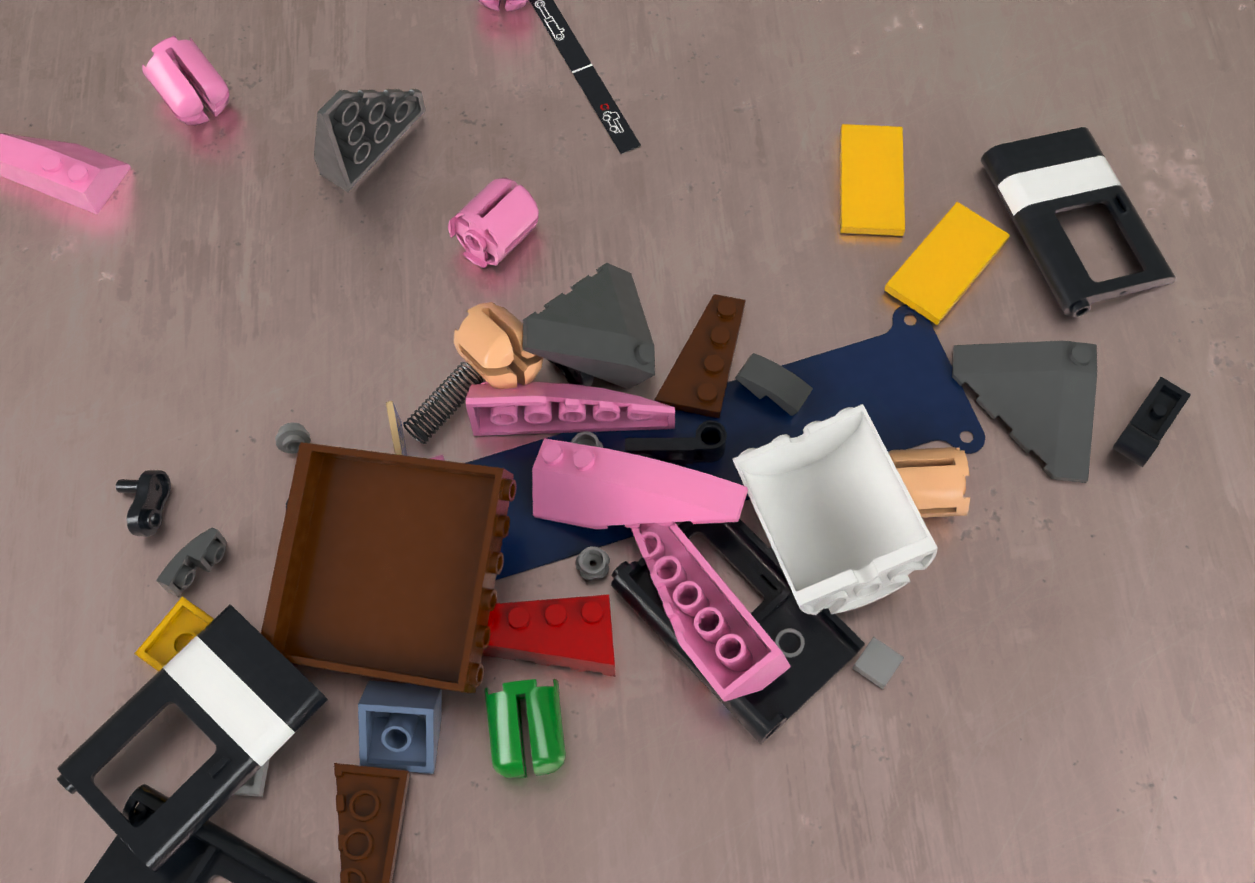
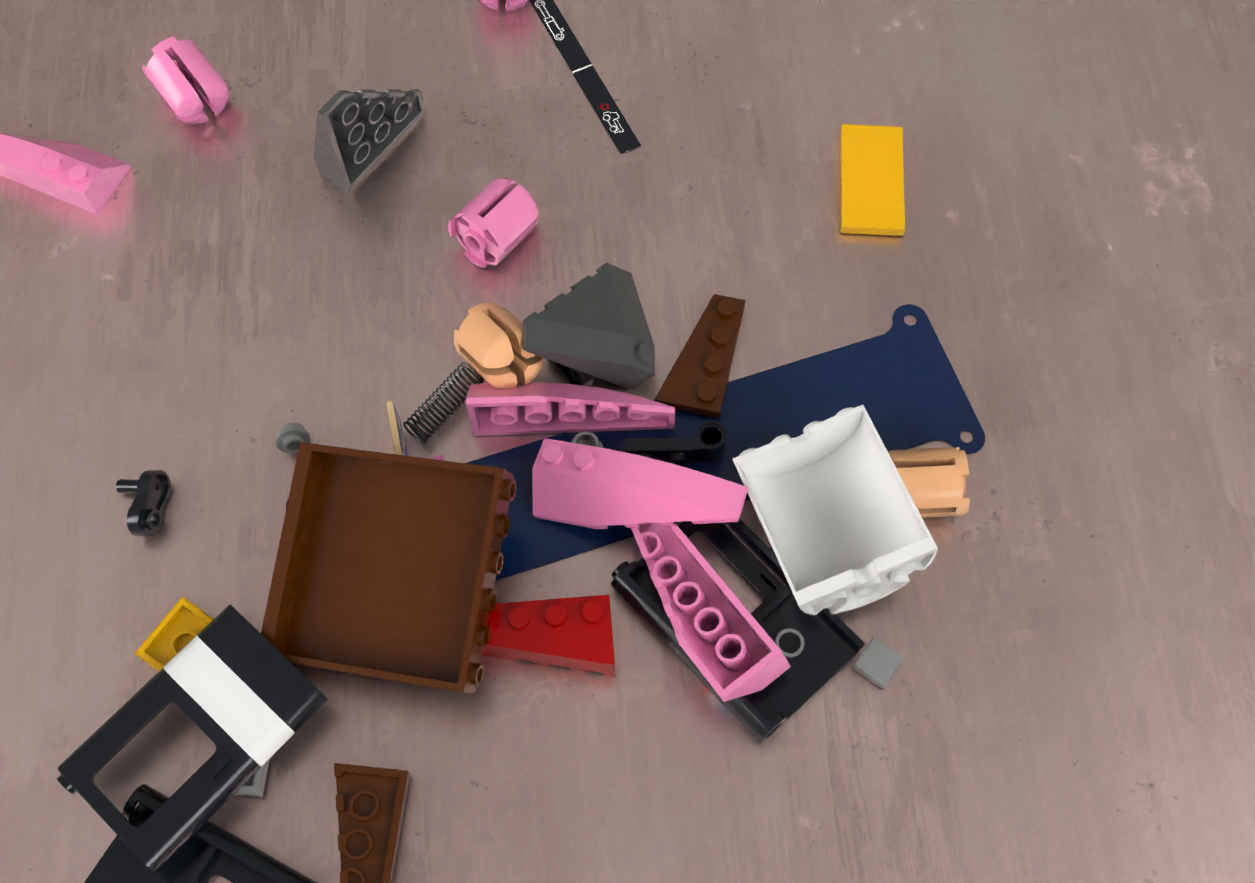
(200, 552): dark grey slope -> none
(399, 726): sand blue slope -> none
(507, 728): green cylinder -> none
(592, 554): light grey plate -> none
(770, 379): dark grey slope -> none
(946, 263): yellow tile -> none
(1041, 394): dark grey slope -> none
(1060, 175): black piece -> none
(1151, 421): black plate -> none

